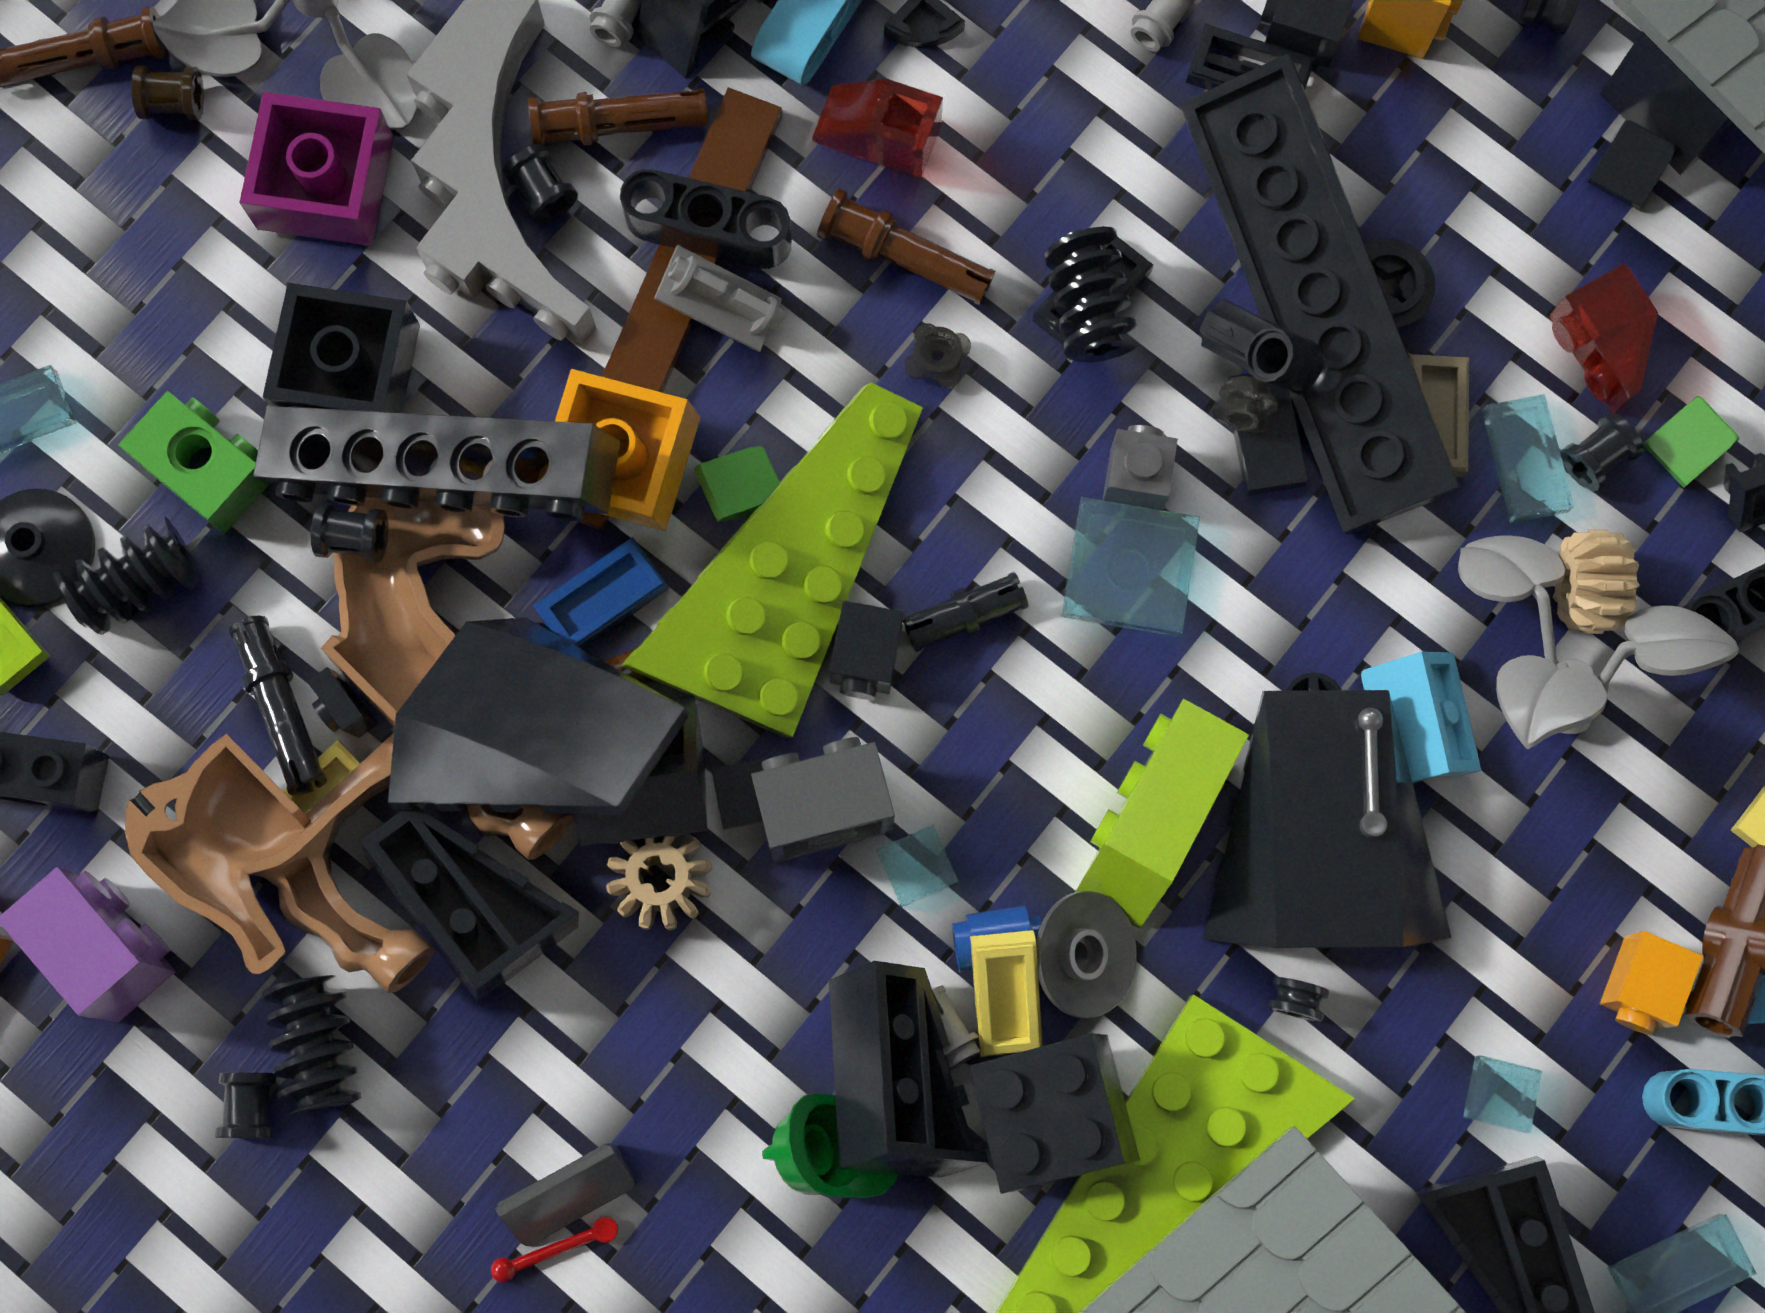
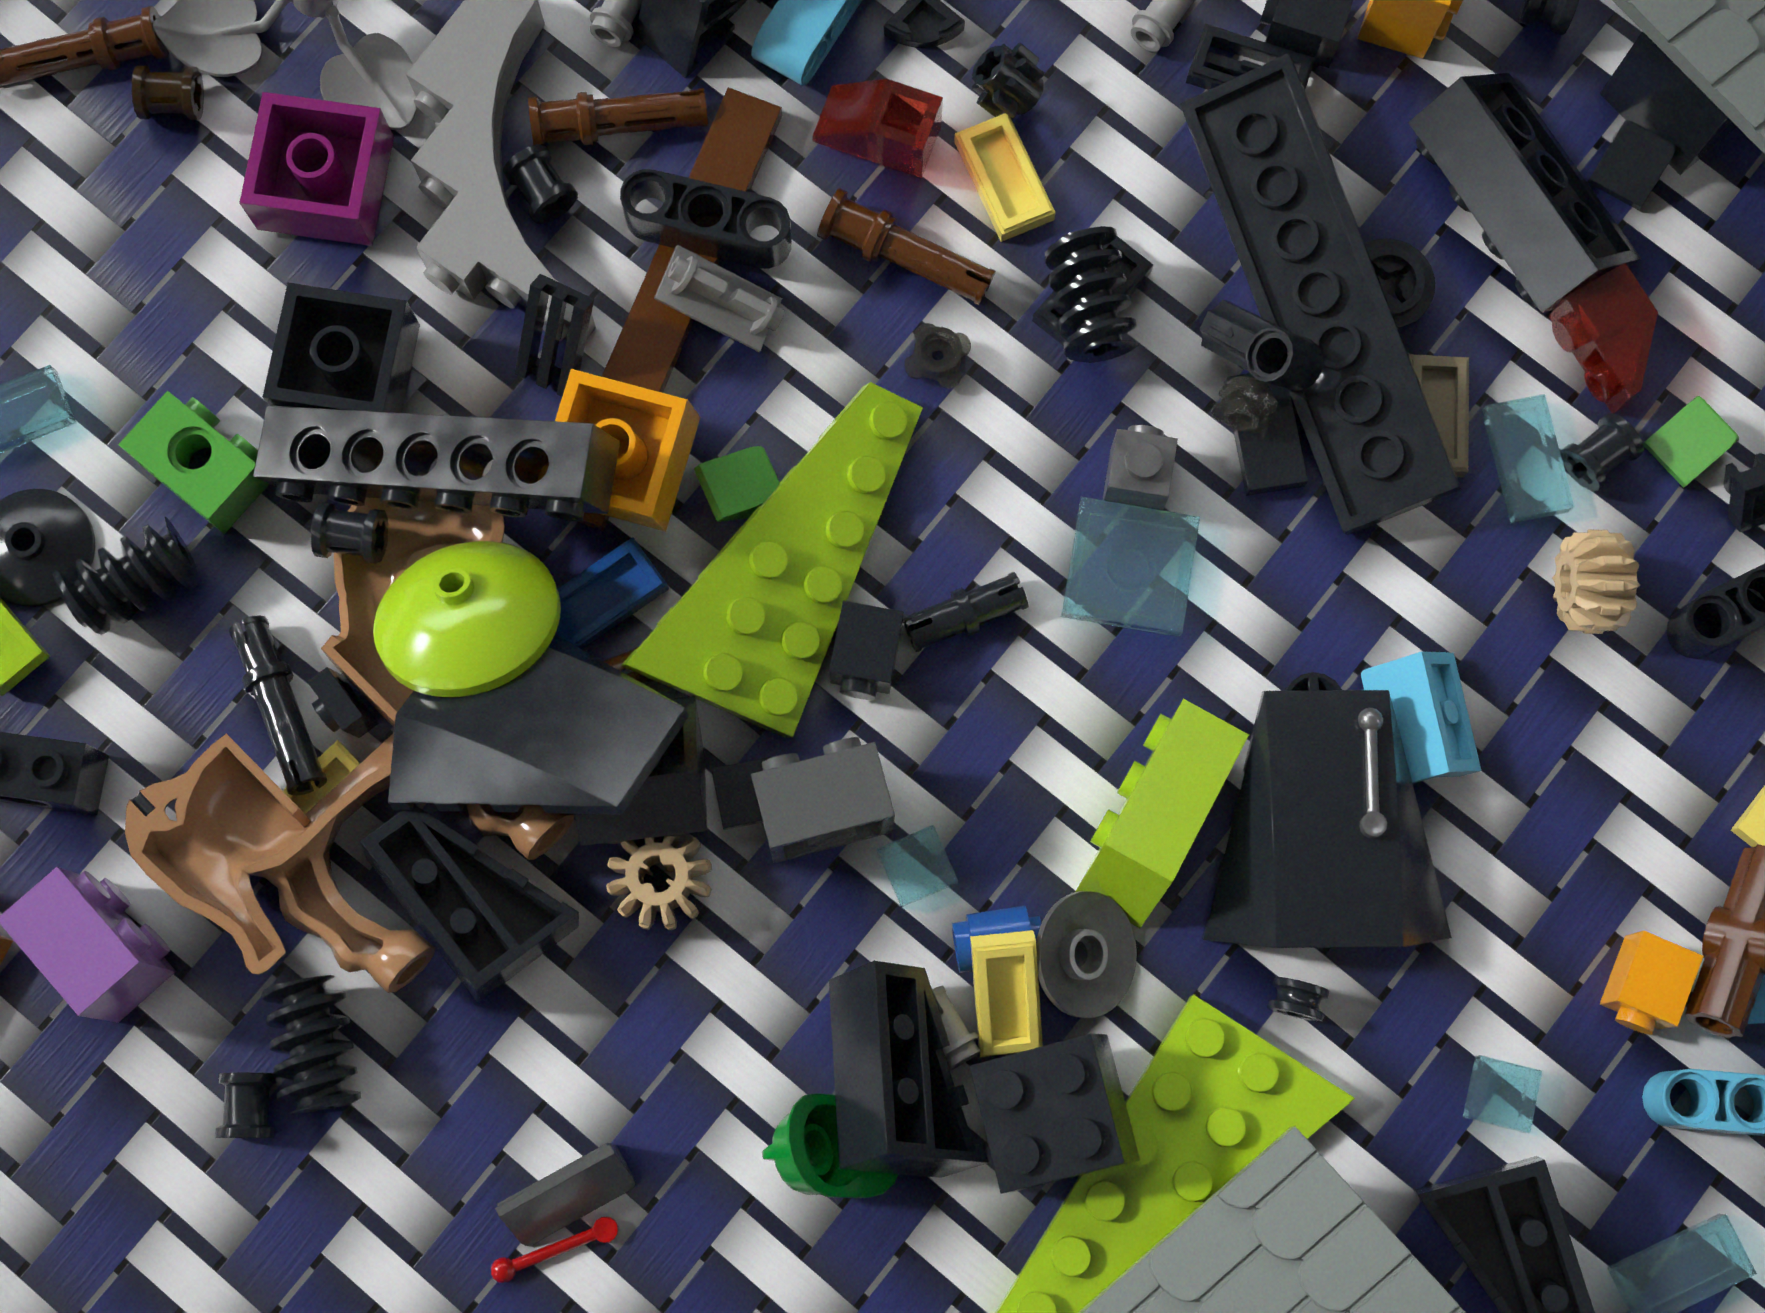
(467, 619): none -> lime dish
(532, 330): none -> black tile
(1004, 177): none -> light yellow tile
(1008, 80): none -> black gear
(1520, 188): none -> black slope
(1566, 696): light grey plant -> none

